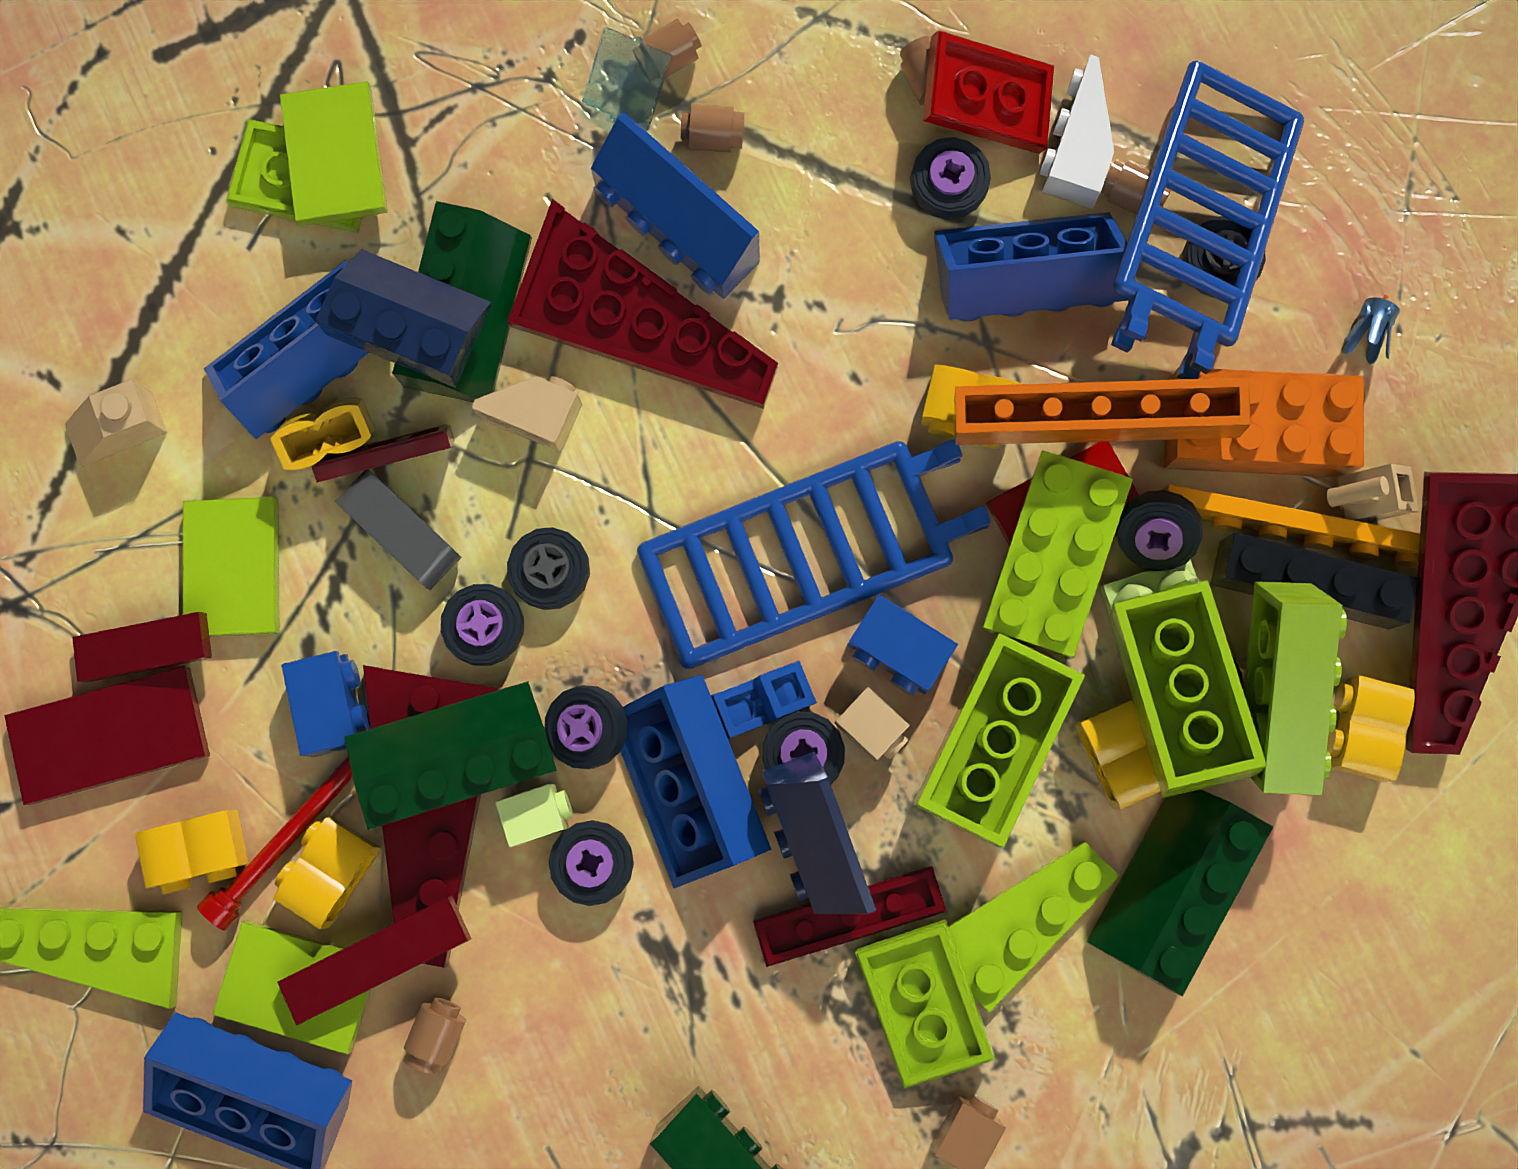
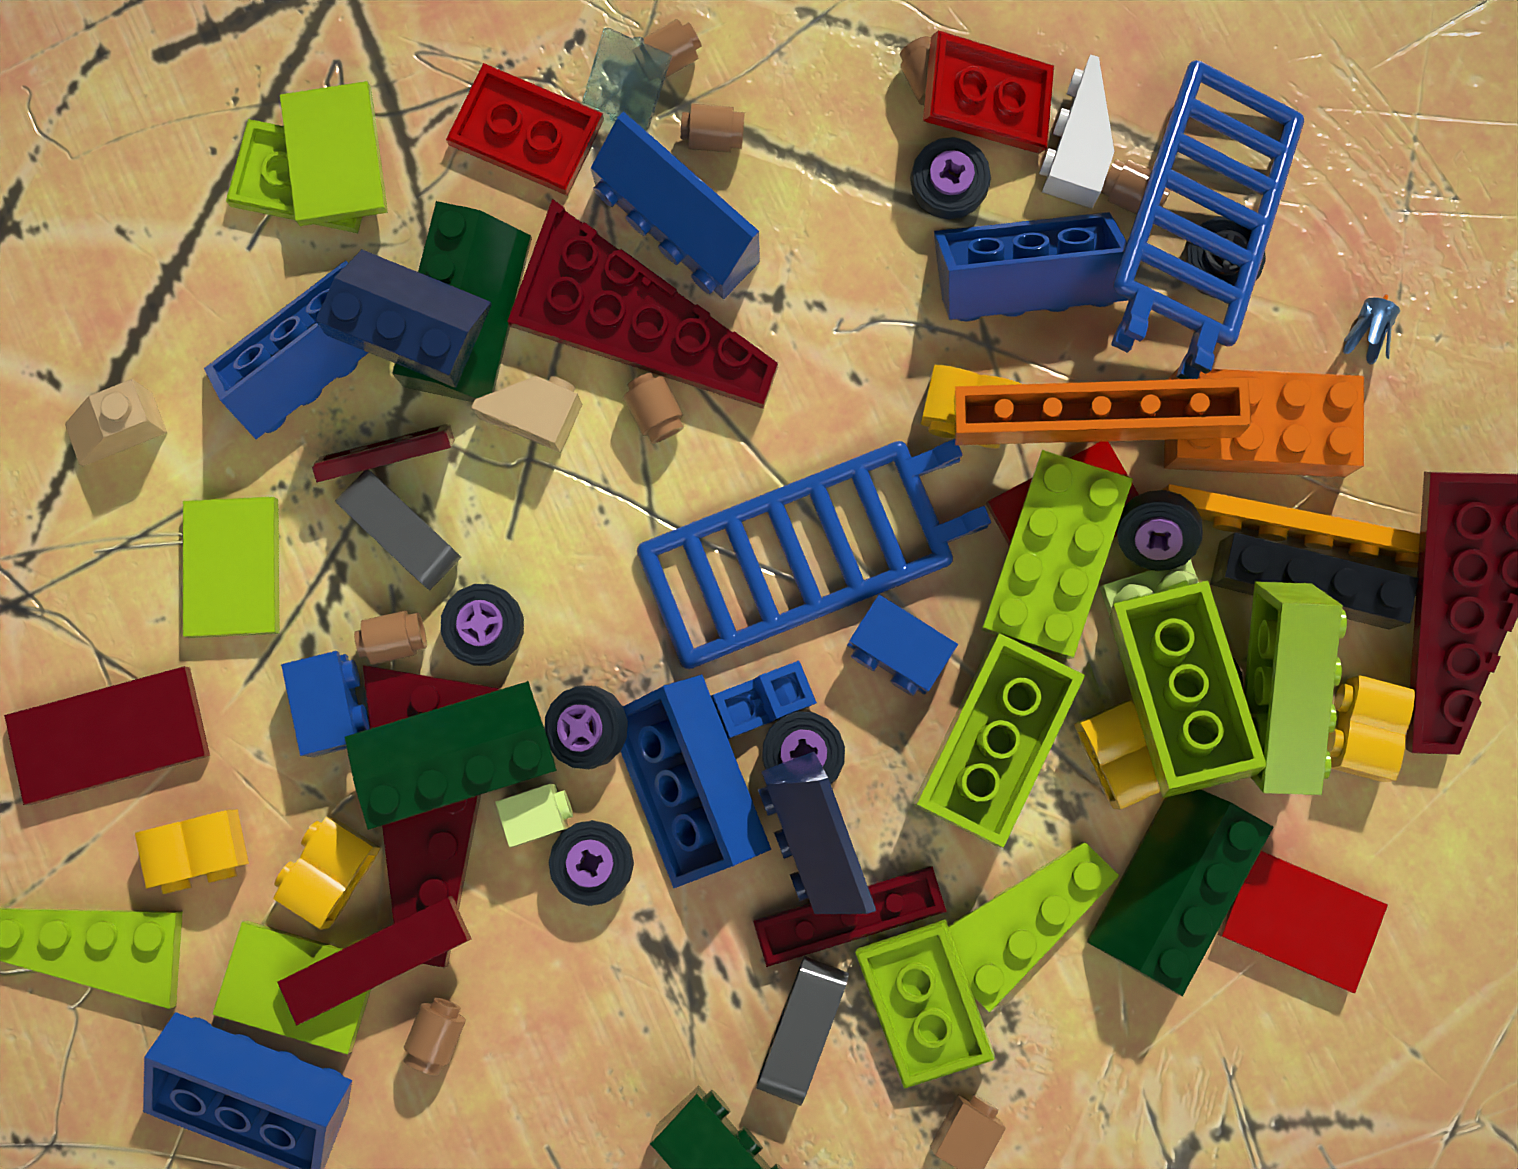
(142, 647): dark red tile -> none
(222, 906): red piece -> none
(311, 436): yellow brick -> none
(390, 637): none -> medium nougat brick
(525, 129): none -> red tile
(542, 553): black wheel -> none
(653, 407): none -> medium nougat brick
(802, 1030): none -> dark grey beam
(873, 726): tan brick -> none
(1304, 921): none -> red tile
(1375, 493): tan brick -> none

